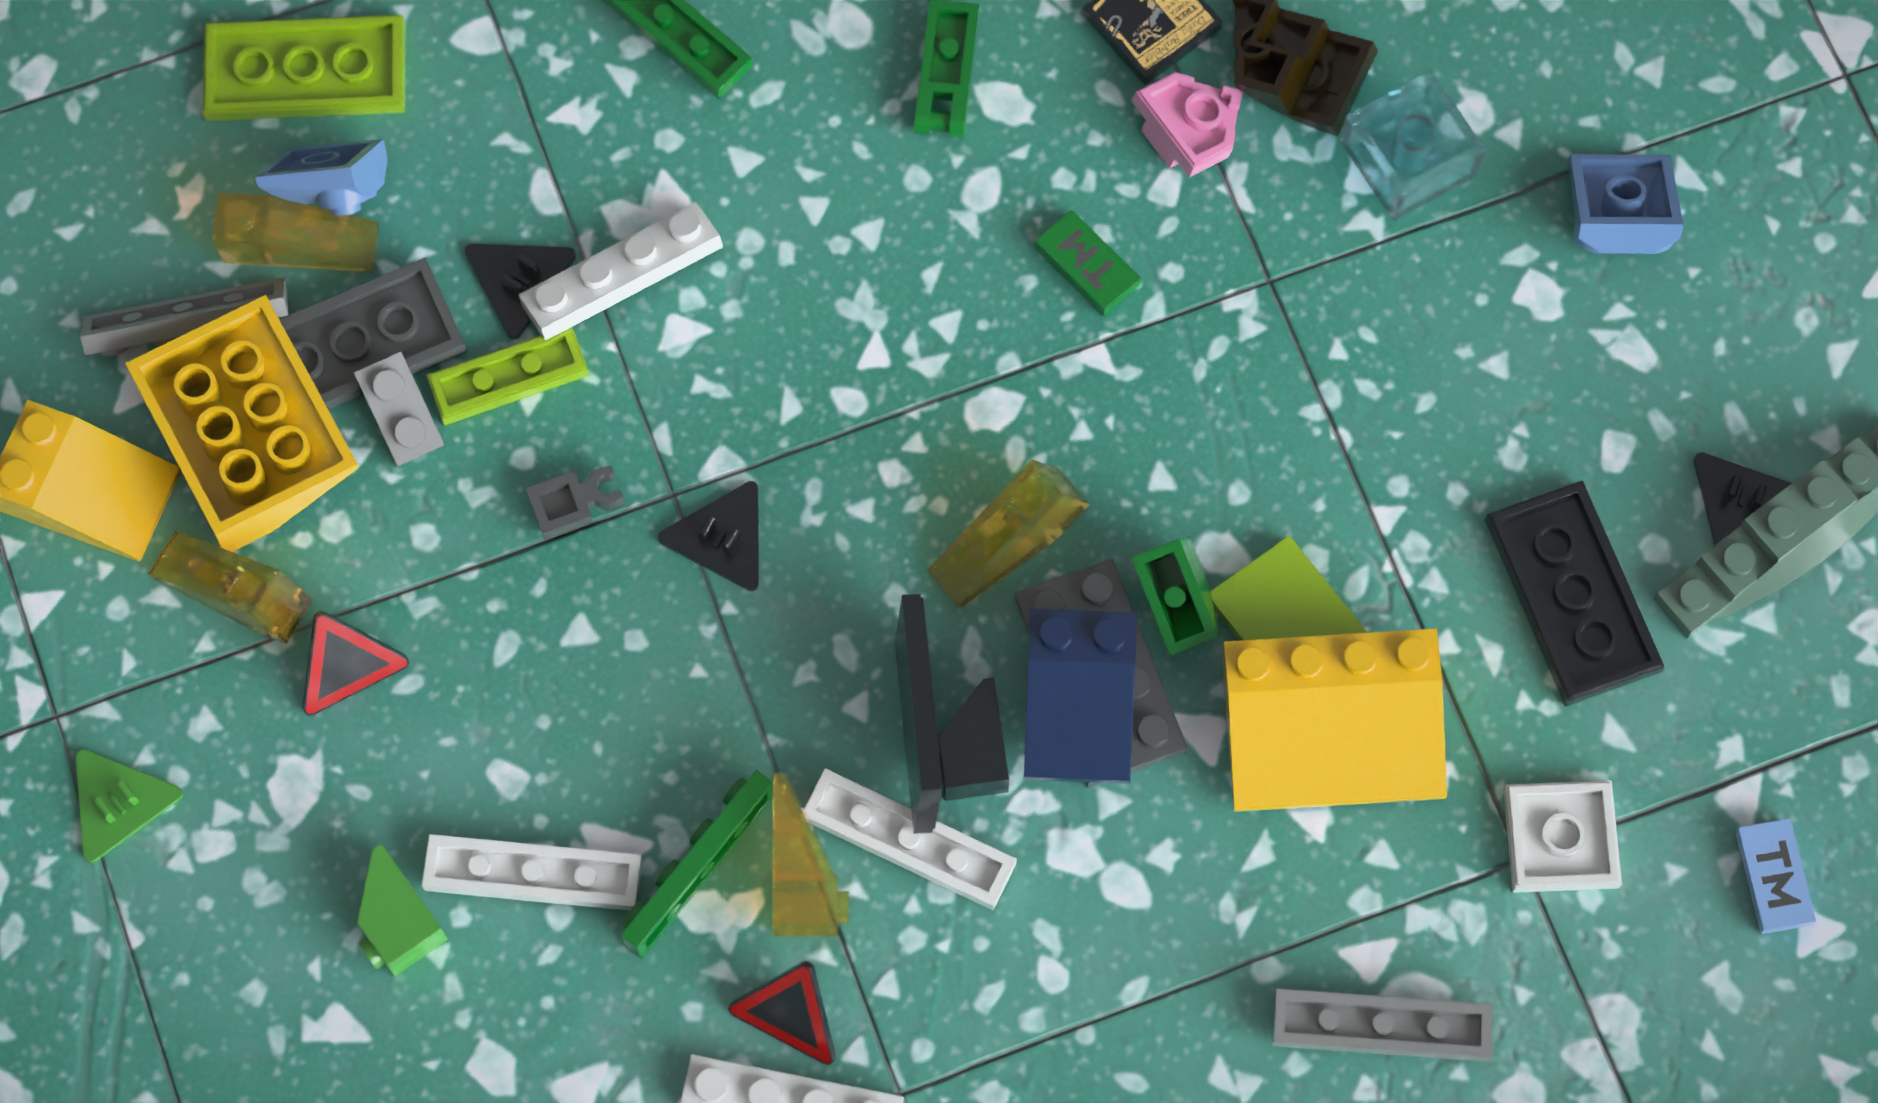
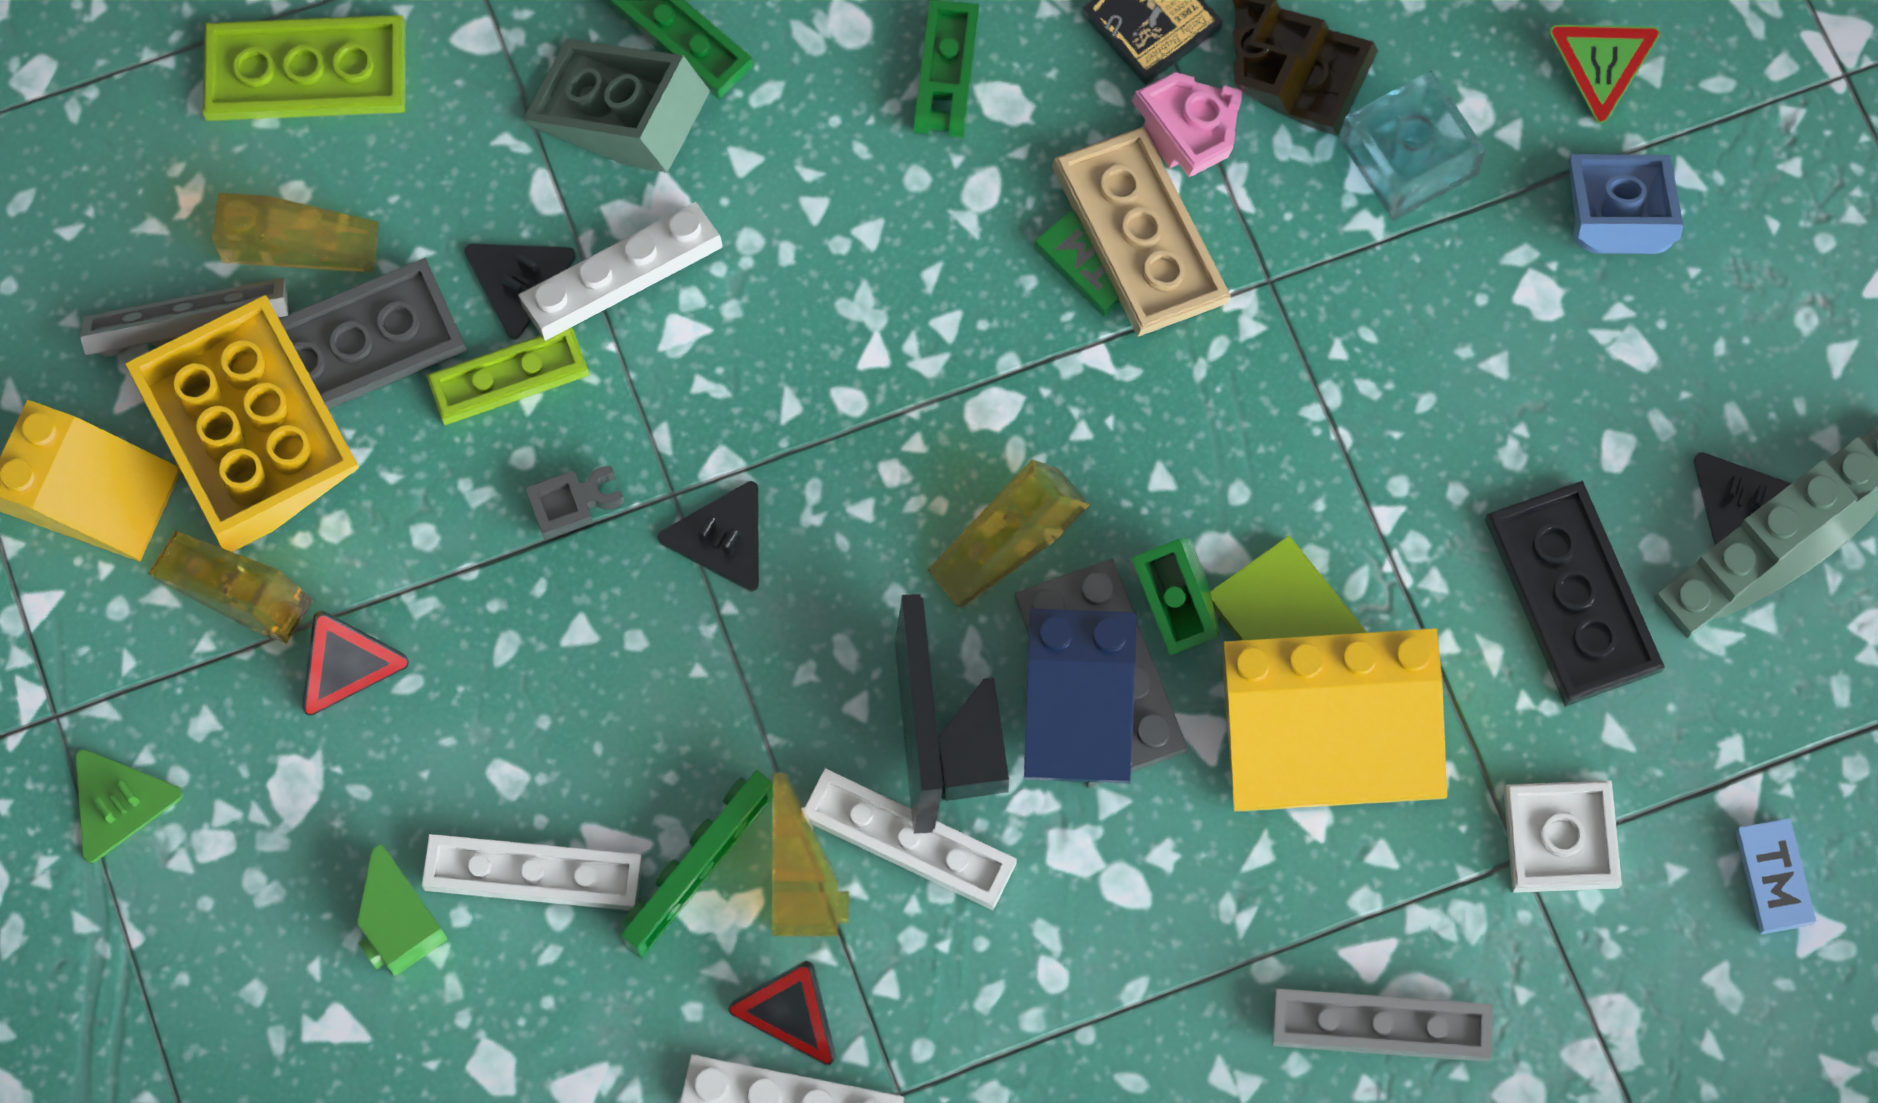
(328, 175): medium blue slope -> none
(399, 408): light grey plate -> none
(619, 102): none -> sand green slope
(1141, 231): none -> tan tile
(1603, 60): none -> piece

